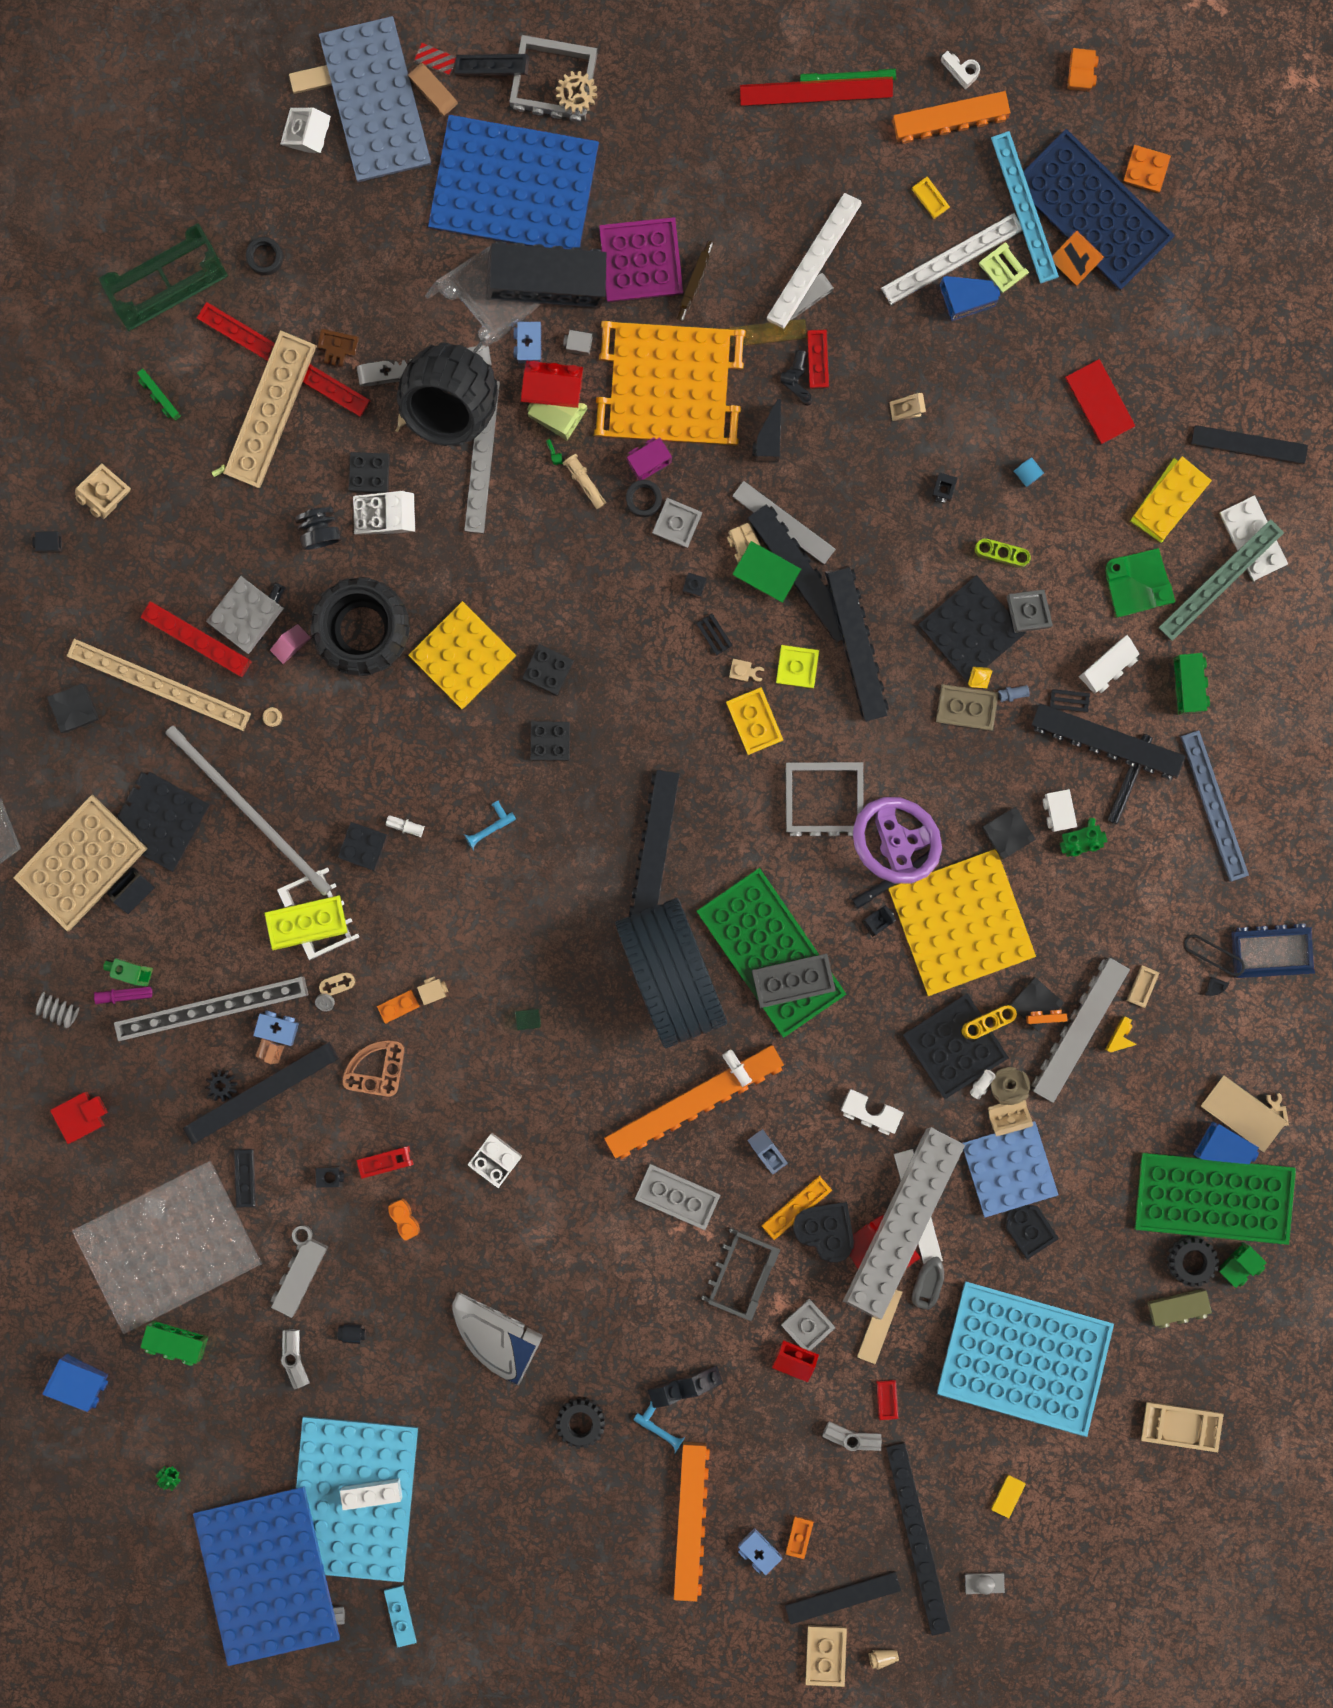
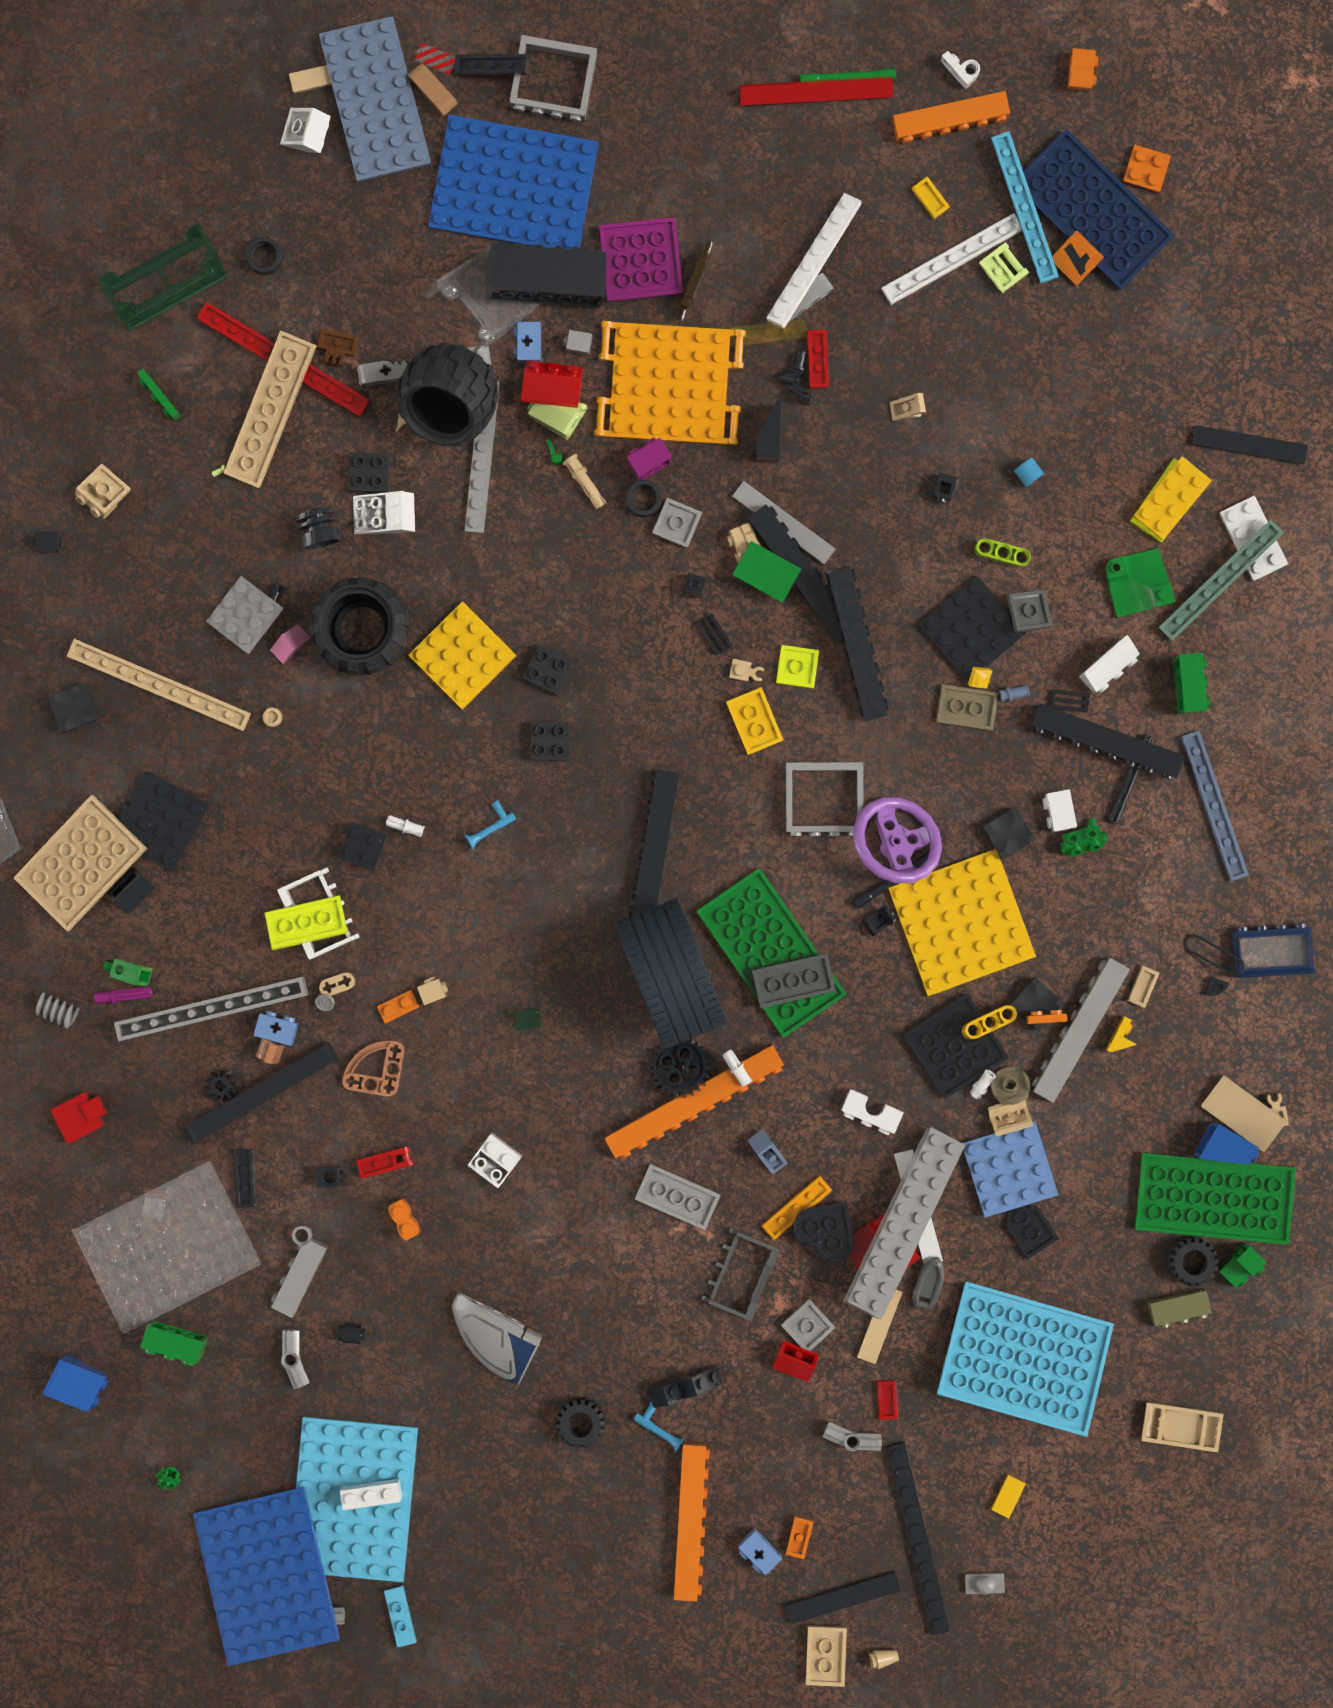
(181, 741): light grey piece -> none
(196, 639): red brick -> none
(572, 99): tan gear -> none
(664, 1074): none -> black gear
(968, 295): blue slope -> none
(1100, 401): red tile -> none

